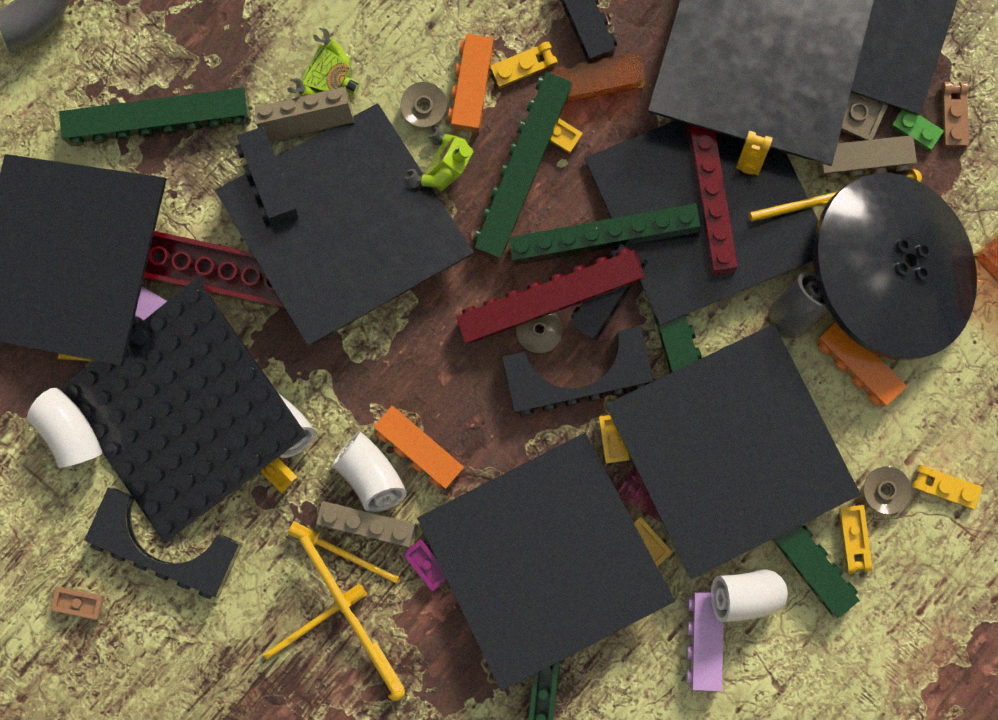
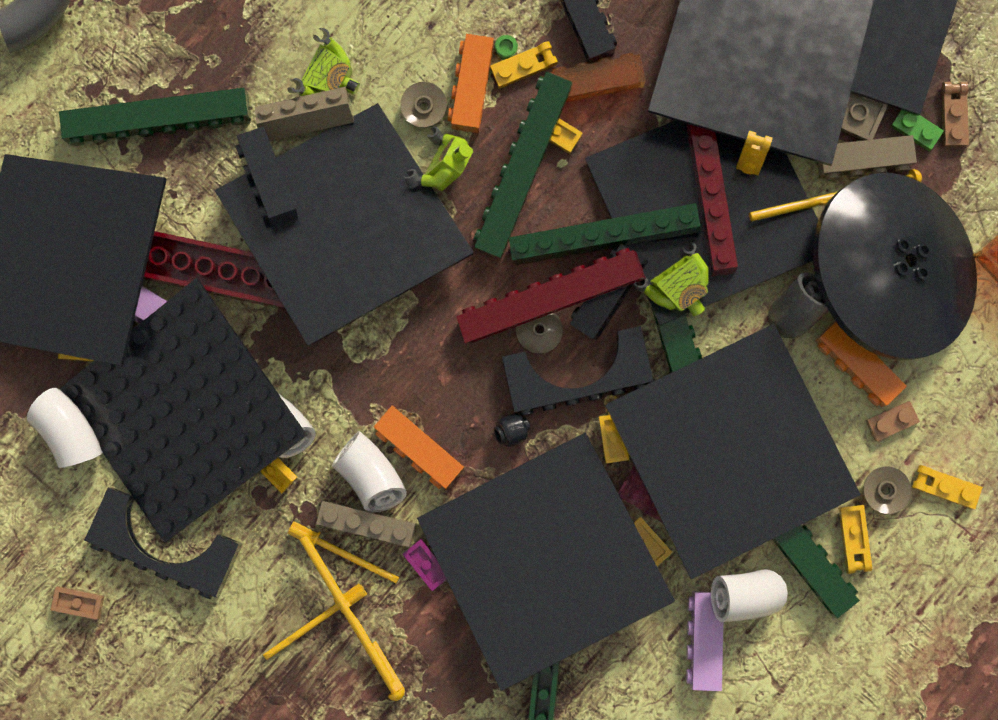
(506, 47): none -> bright green tile
(511, 430): none -> black head
(680, 284): none -> lime torso
(892, 421): none -> medium nougat plate

